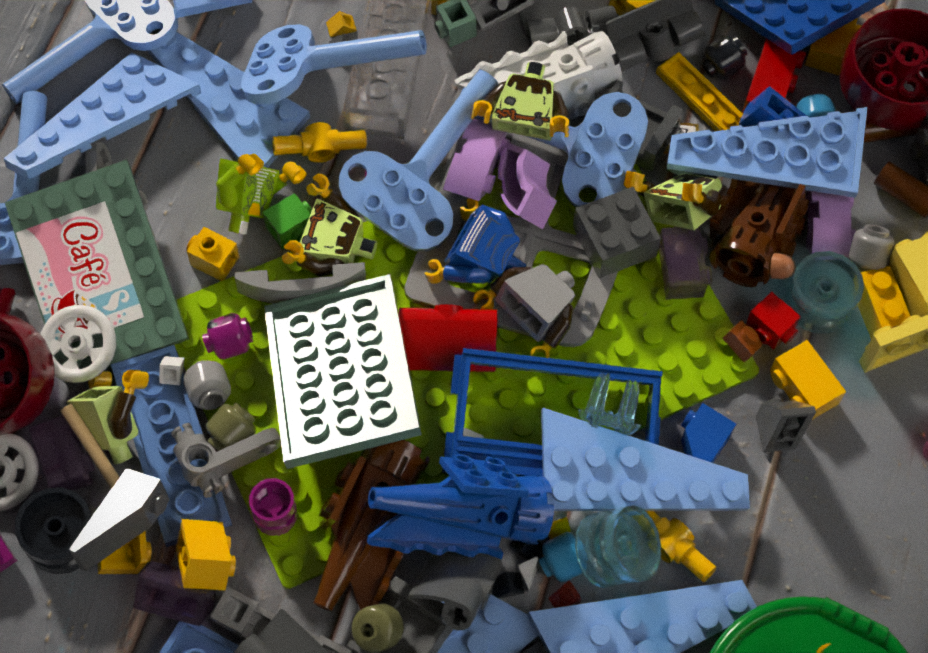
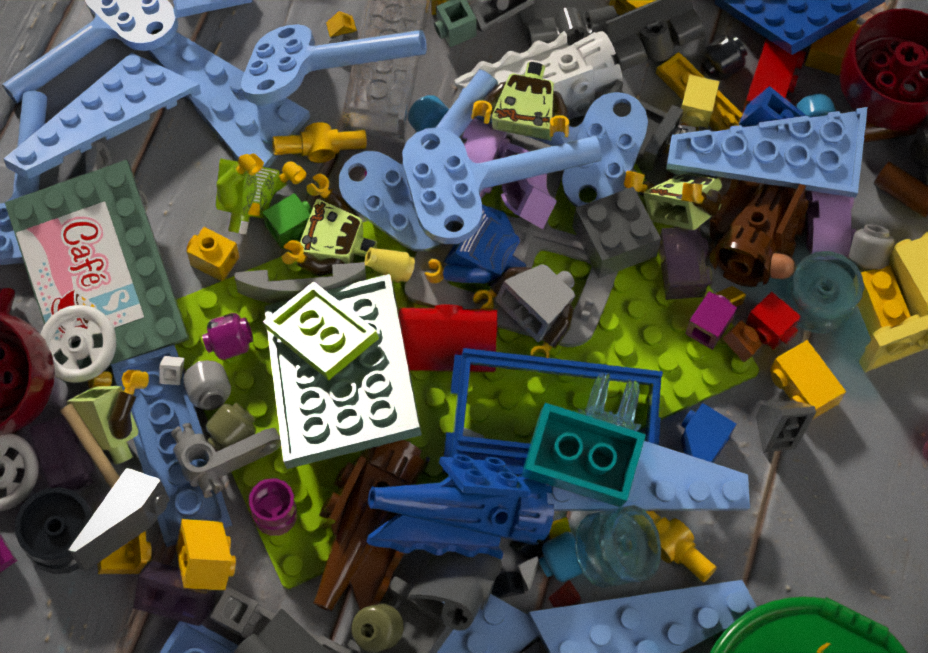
(321, 330): none -> plate
(390, 262): none -> light yellow cone
(426, 112): none -> dark azure head
(449, 185): none -> light blue piece
(583, 455): none -> teal brick
(699, 101): none -> light yellow brick
(711, 320): none -> magenta brick
(733, 294): none -> yellow piece

